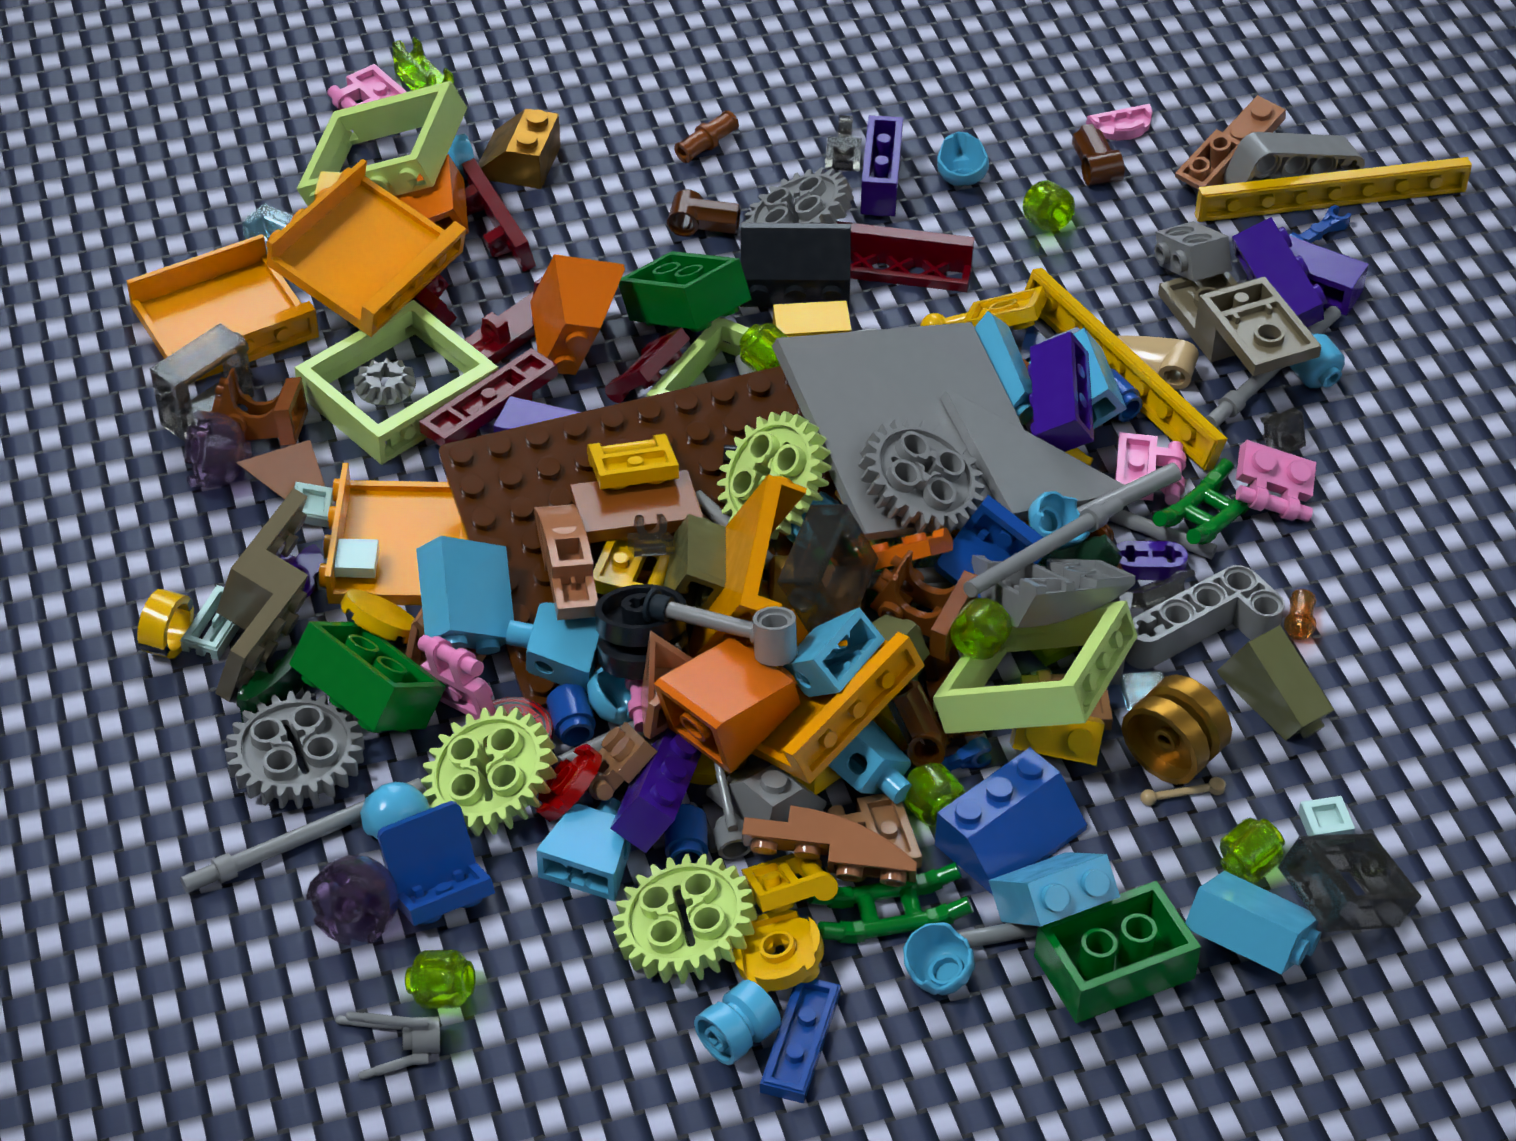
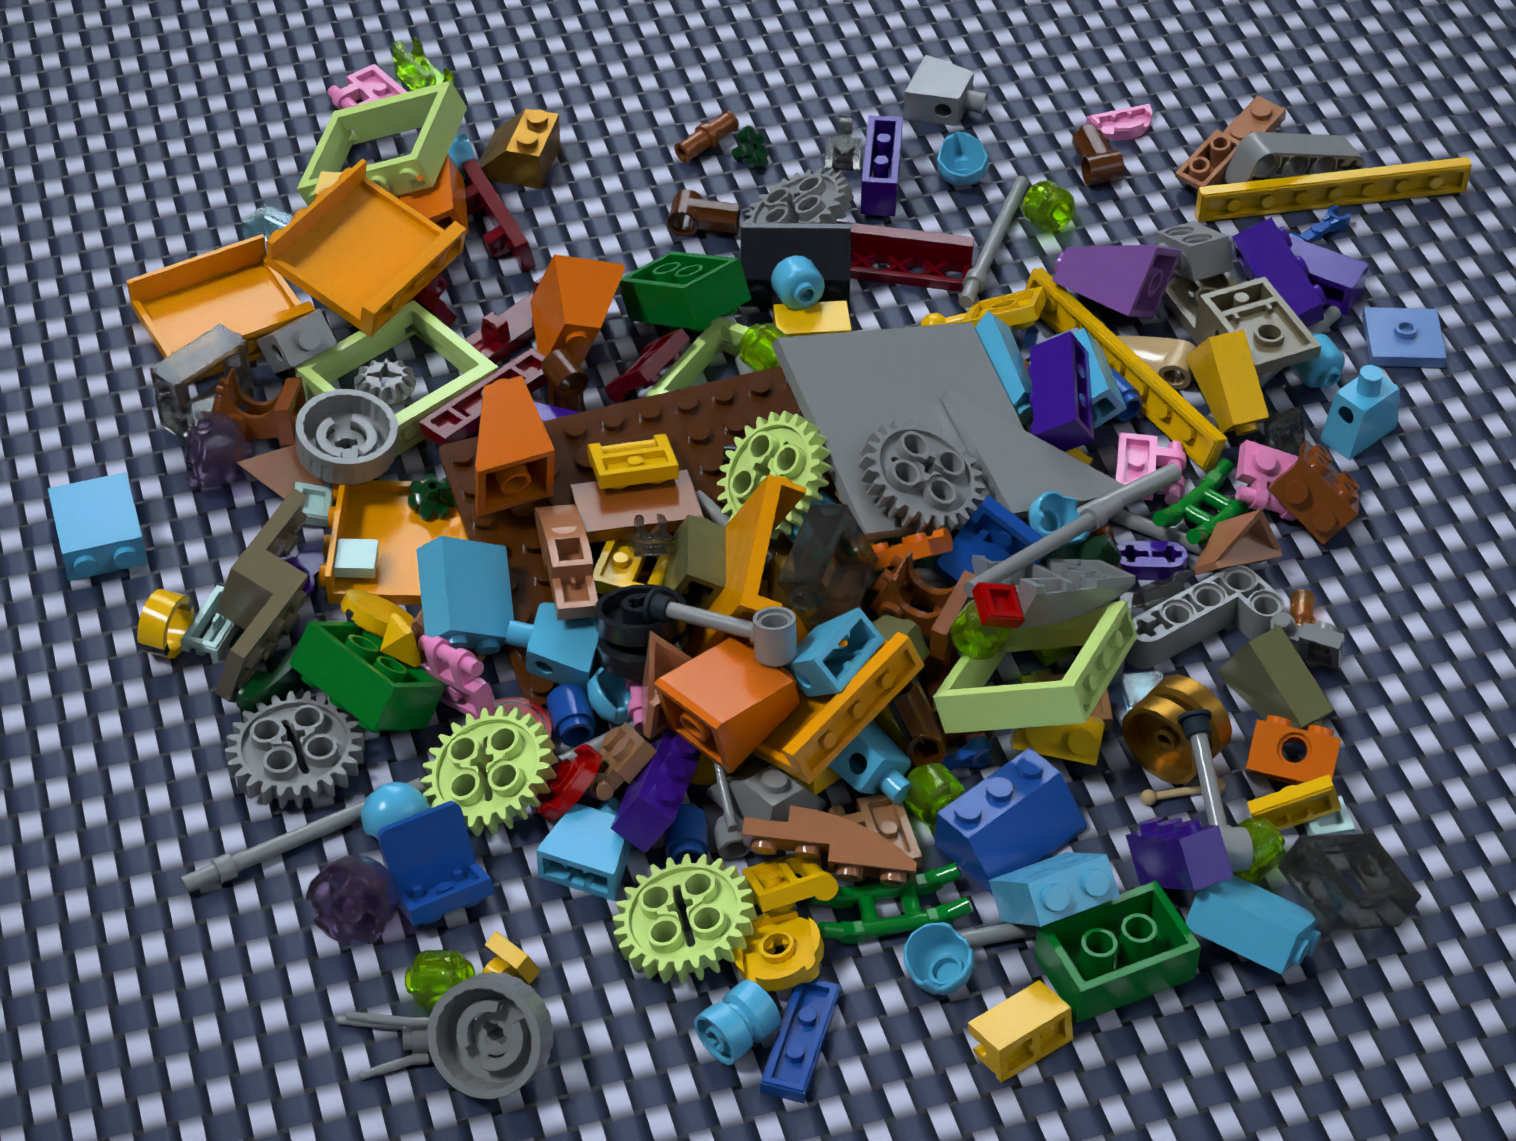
(97, 526): none -> medium azure brick
(297, 341): none -> light grey torso
(345, 454): none -> light grey piece
(400, 641): none -> yellow slope
(431, 497): none -> dark green plant
(510, 959): none -> yellow tile
(510, 1024): none -> light grey piece
(512, 449): none -> orange slope
(565, 380): none -> reddish brown piece
(751, 148): none -> dark green plant
(797, 282): none -> medium azure head
(941, 93): none -> light grey torso
(977, 276): none -> light grey bar
(998, 605): none -> red tile
(1021, 1030): none -> yellow hinge
(1119, 277): none -> medium lavender slope
(1179, 854): none -> dark purple brick
(1229, 382): none -> yellow slope
(1236, 839): none -> light grey piece
(1238, 542): none -> nougat slope
(1266, 756): none -> orange brick
(1297, 803): none -> yellow plate
(1314, 643): none -> light grey plate
(1317, 492): none -> dark orange bracket
(1362, 412): none -> medium azure torso
(1404, 337): none -> medium blue plate

